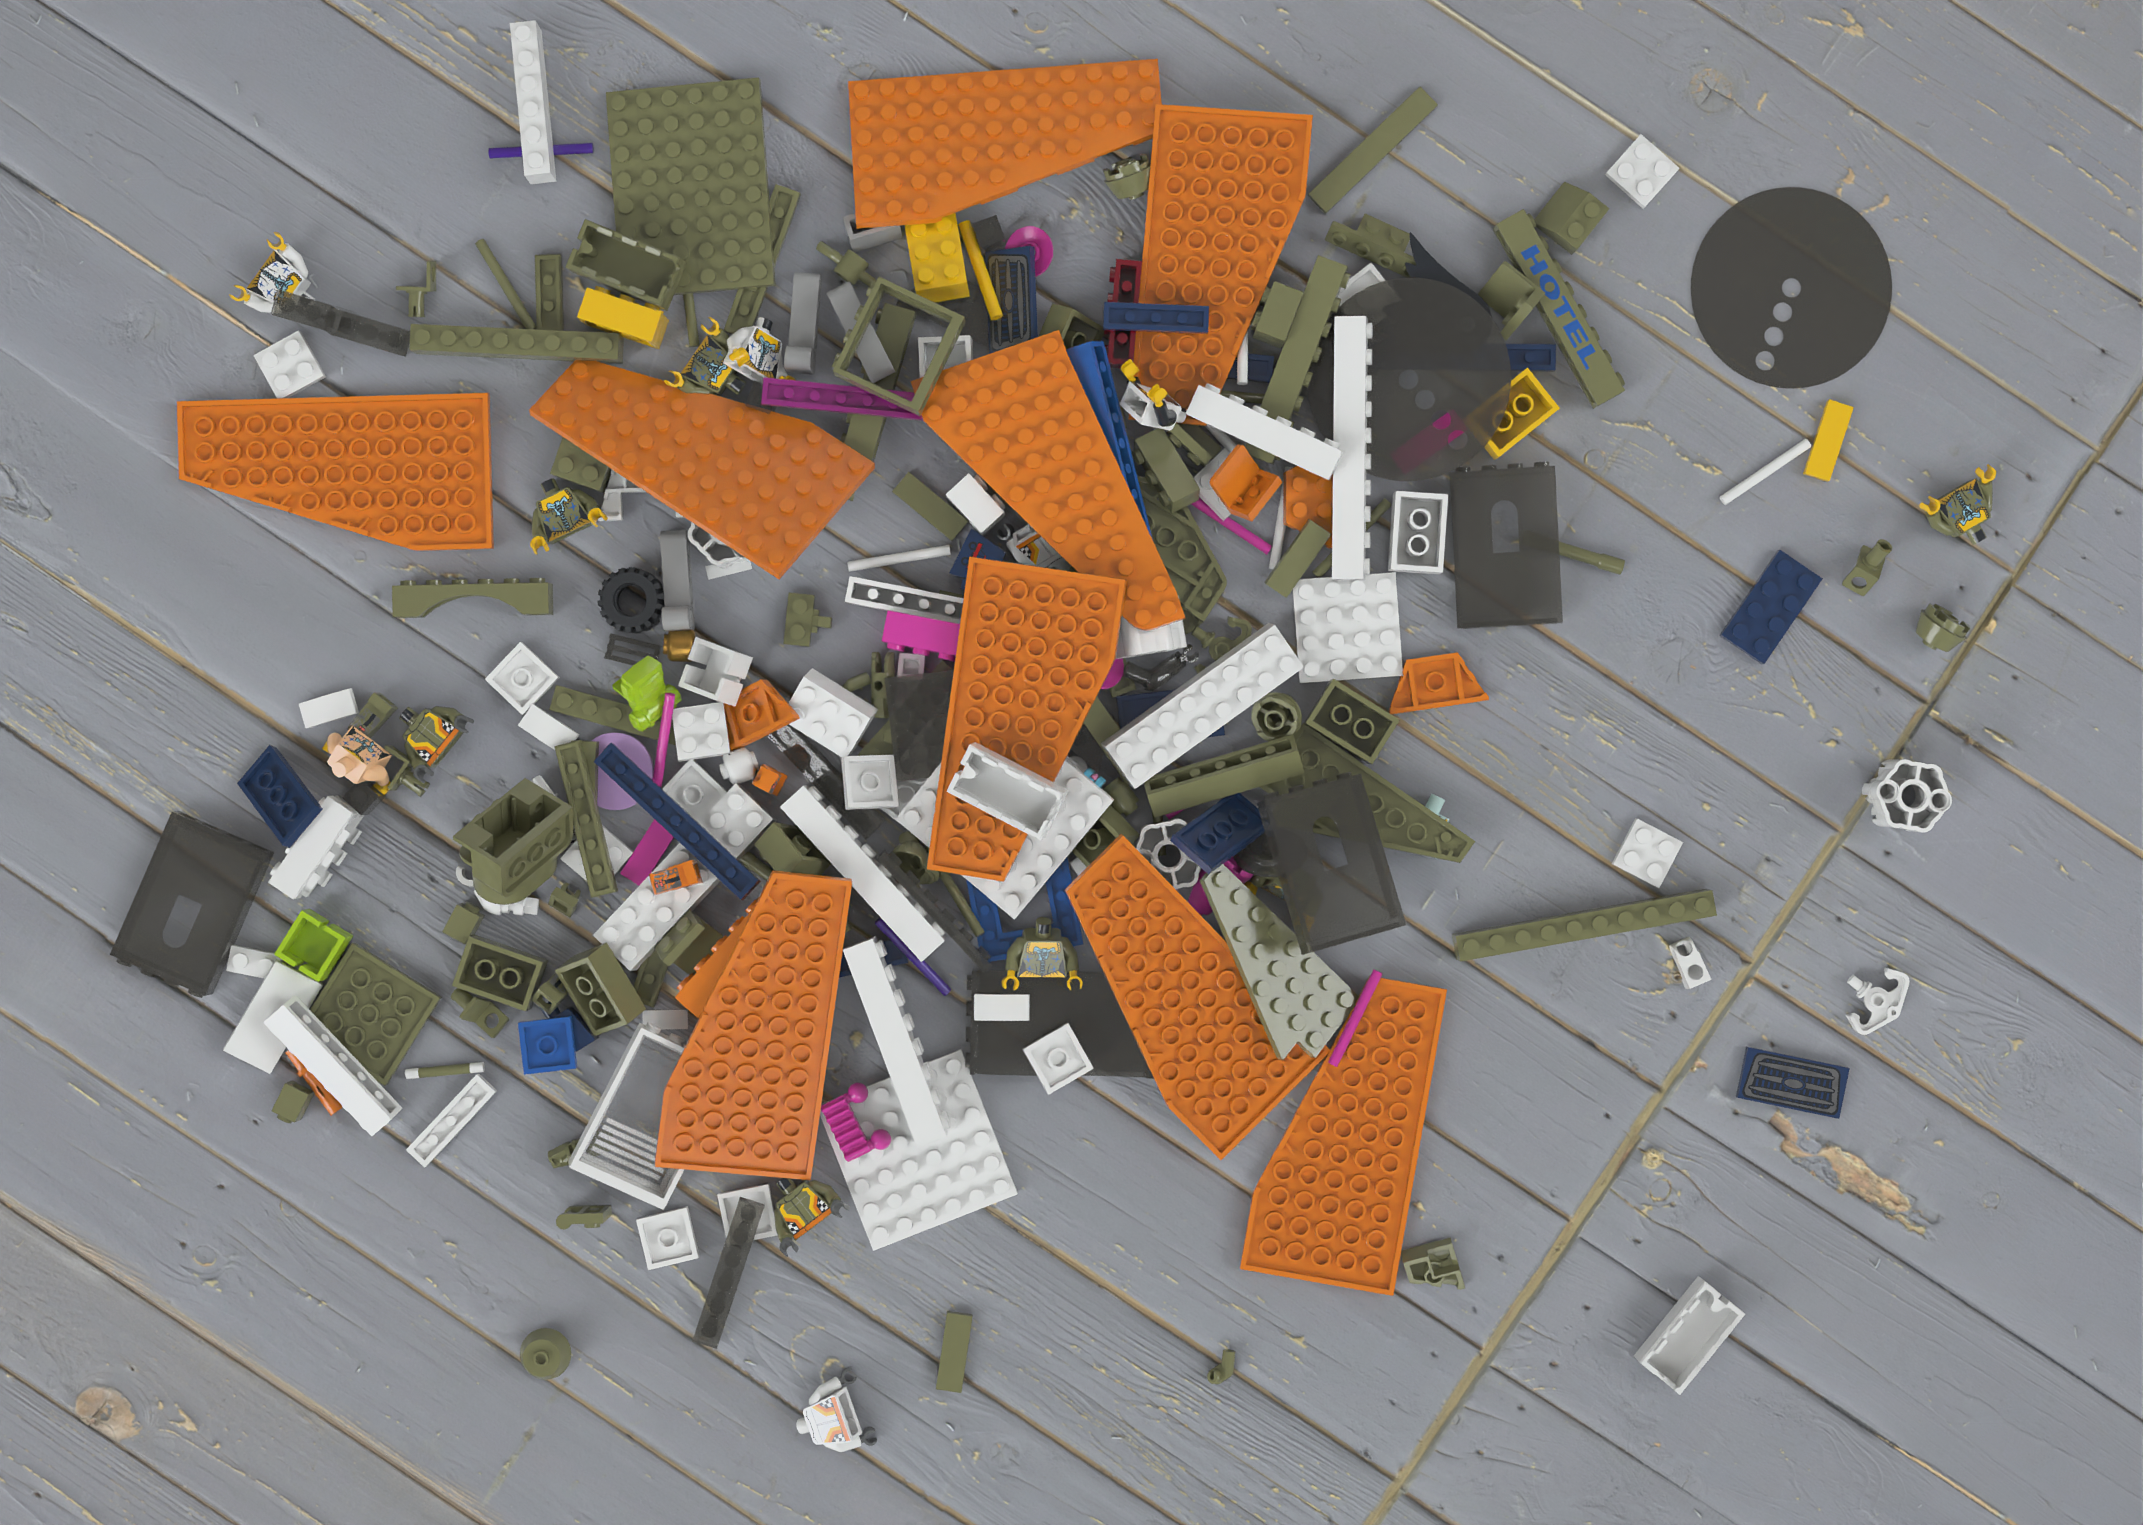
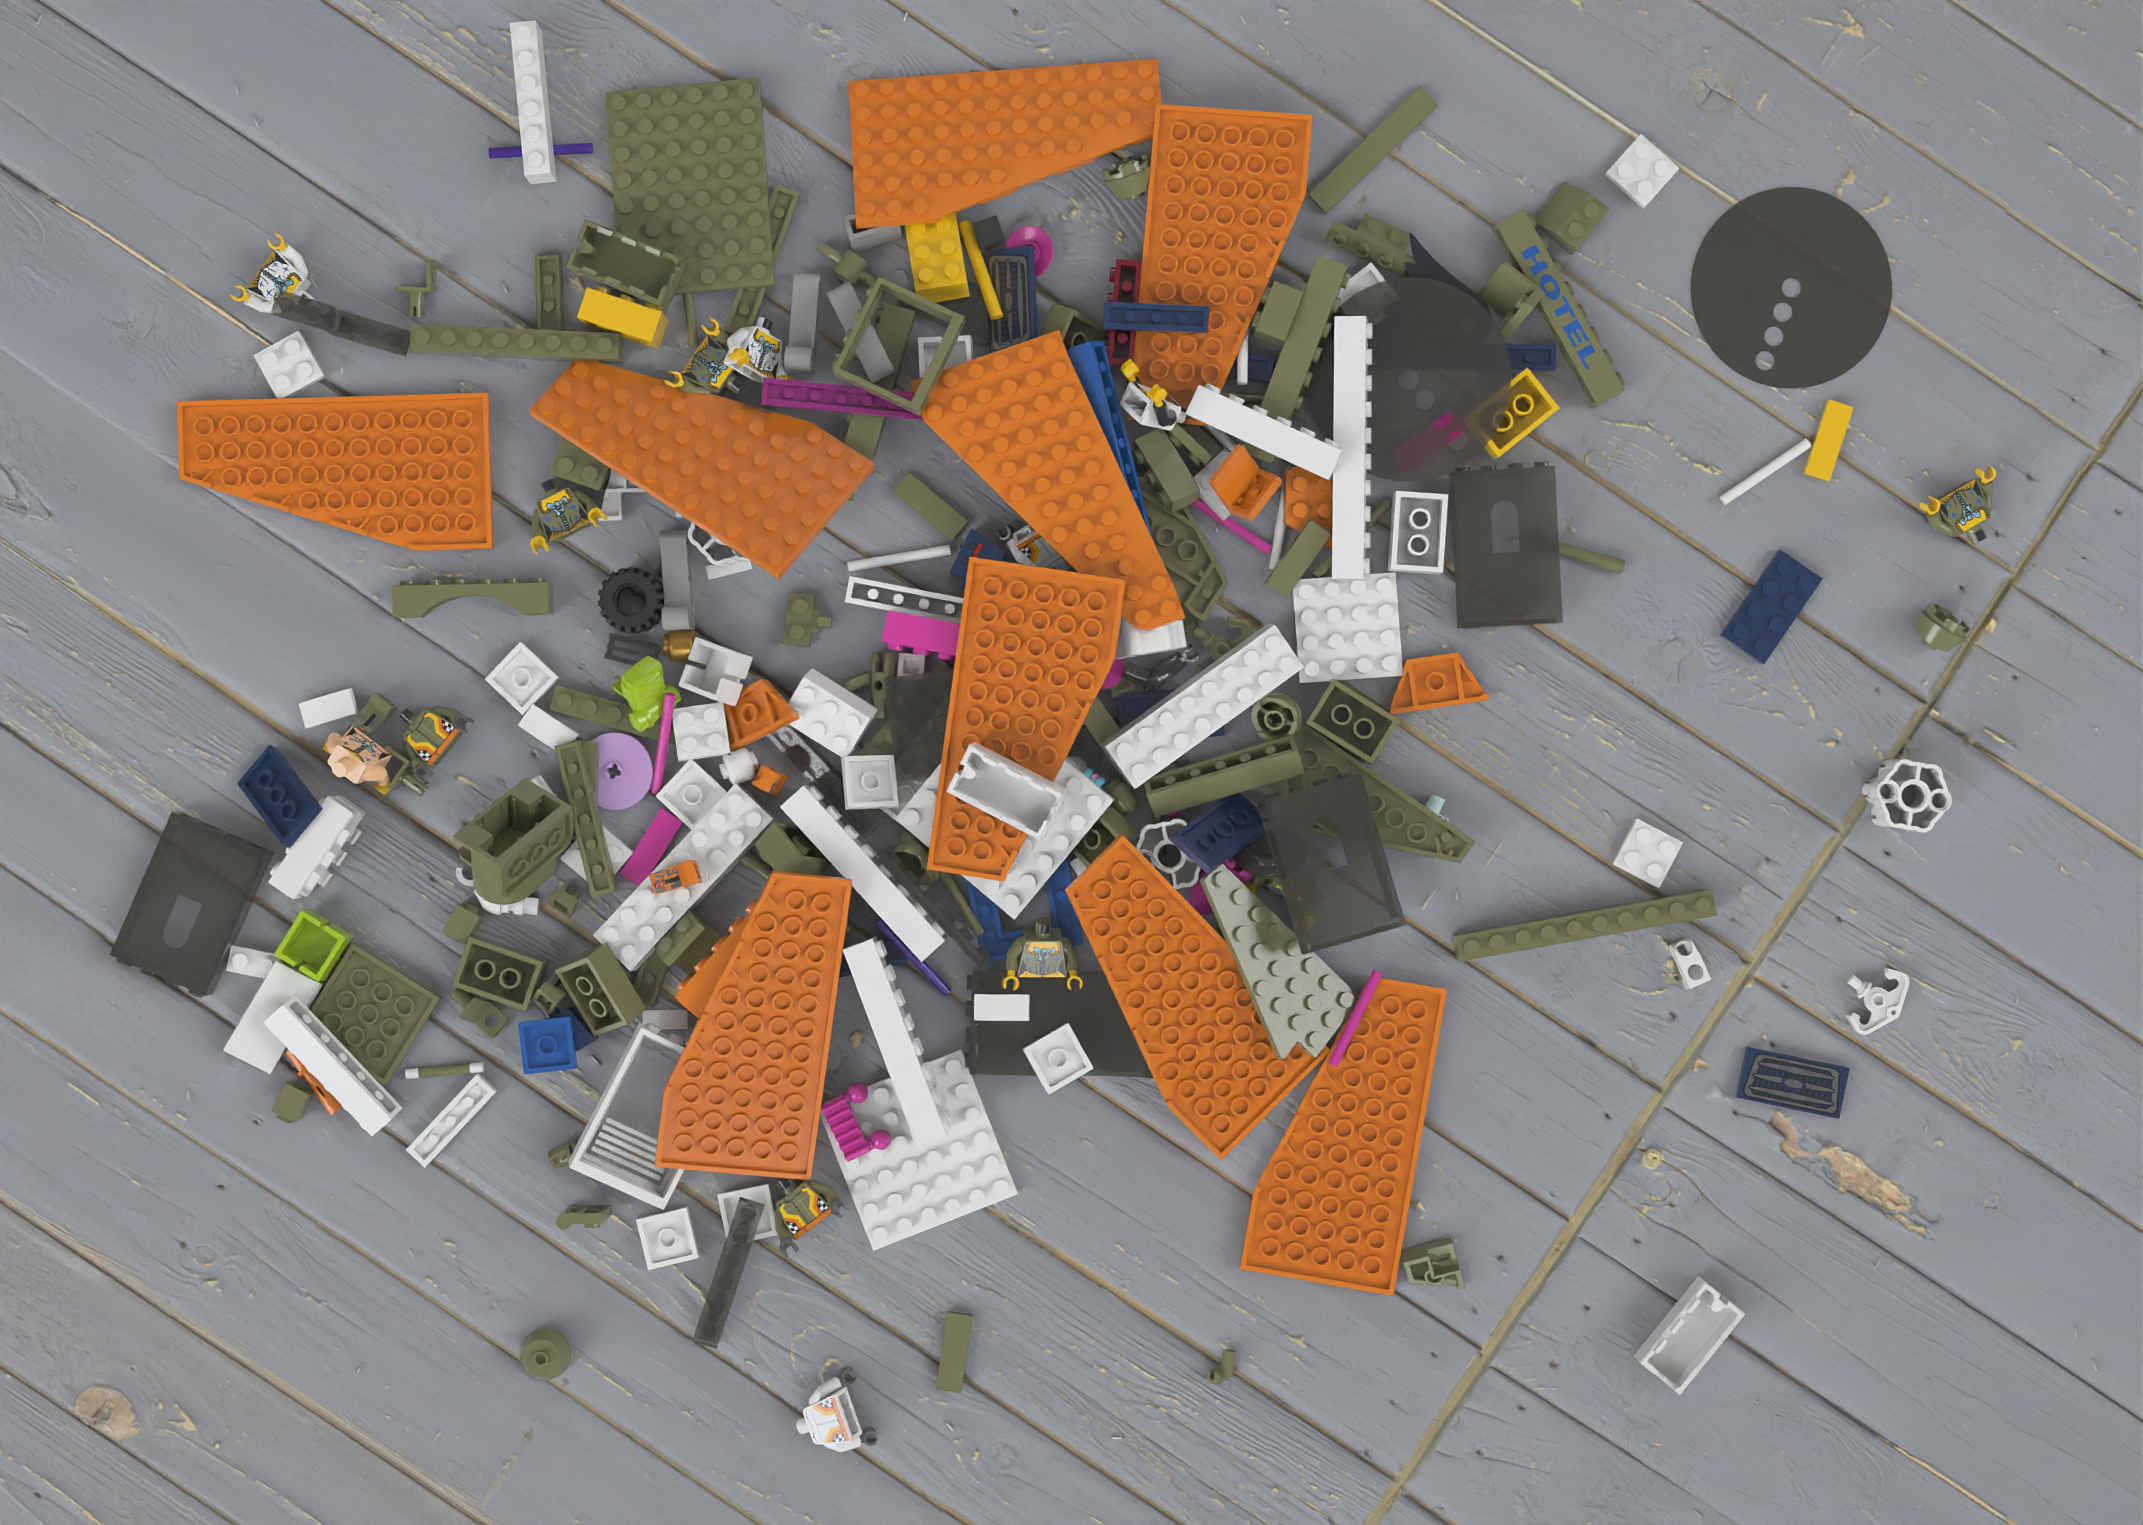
(363, 797): clear smoke brick -> none
(505, 284): olive bar -> none
(677, 821): dark blue plate -> none
(975, 503): white piece -> none
(1868, 566): olive bracket -> none

